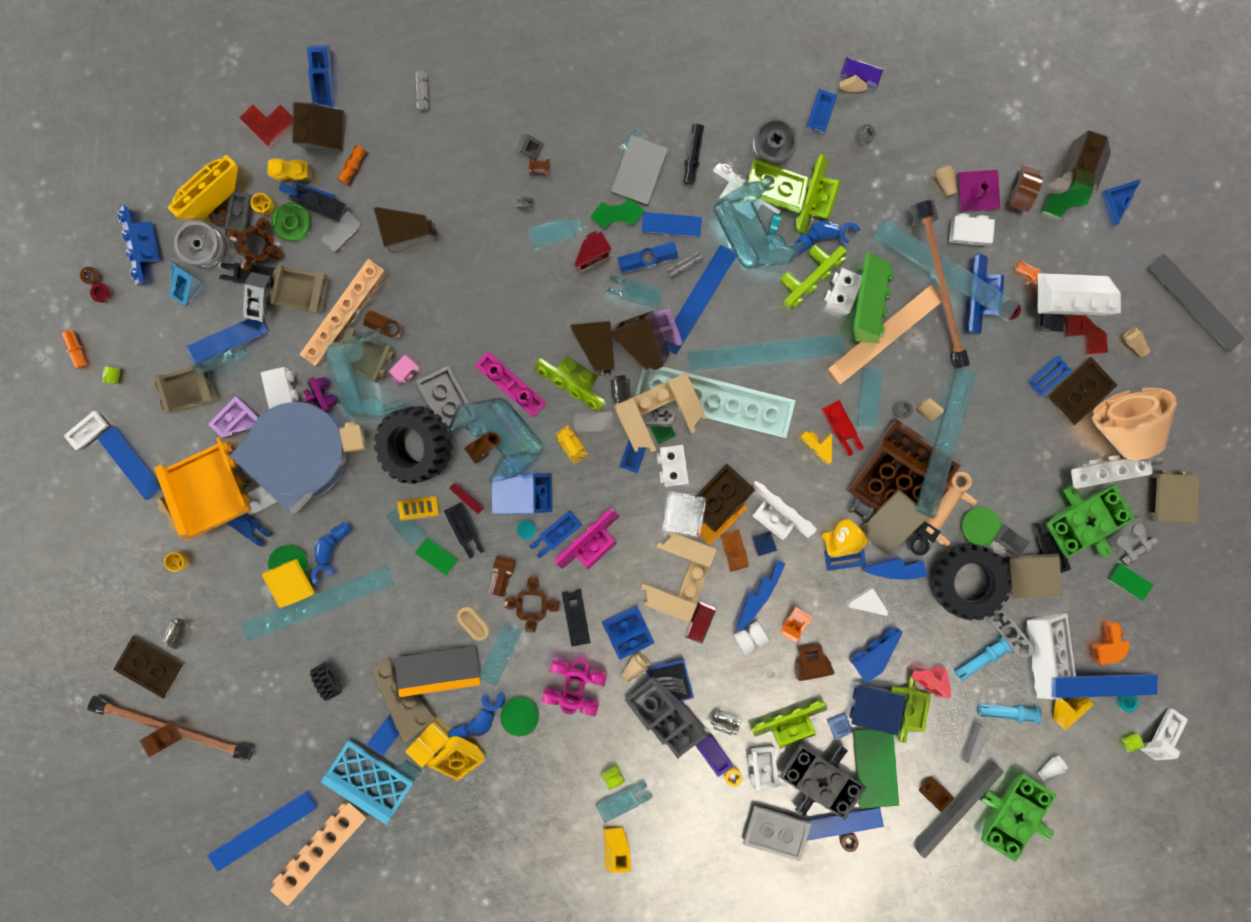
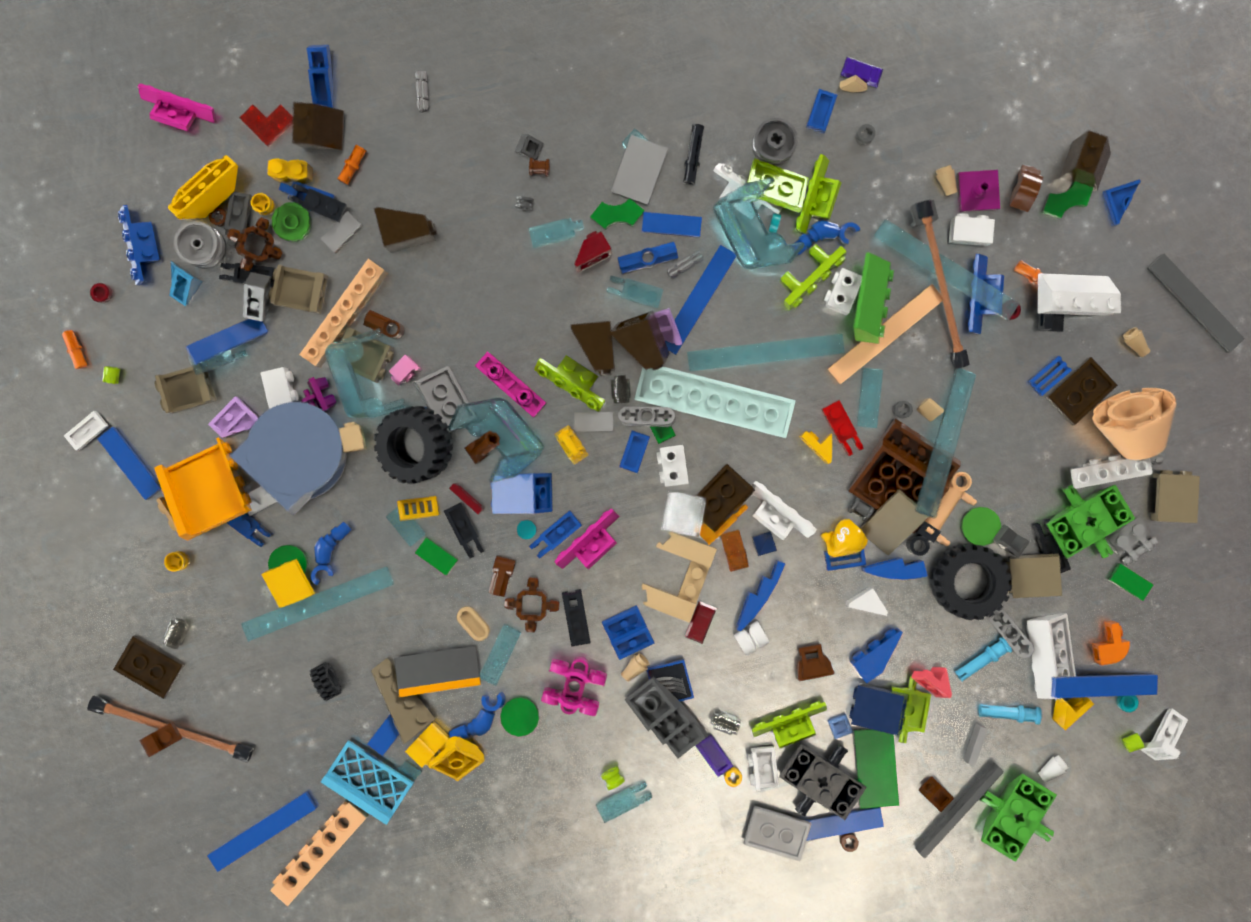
(83, 275): reddish brown bush -> none
(174, 109): none -> dark pink bracket
(616, 851): yellow slope -> none
(676, 389): tan wedge -> none
(795, 624): orange bracket -> none
(1094, 336): clear red tile -> none

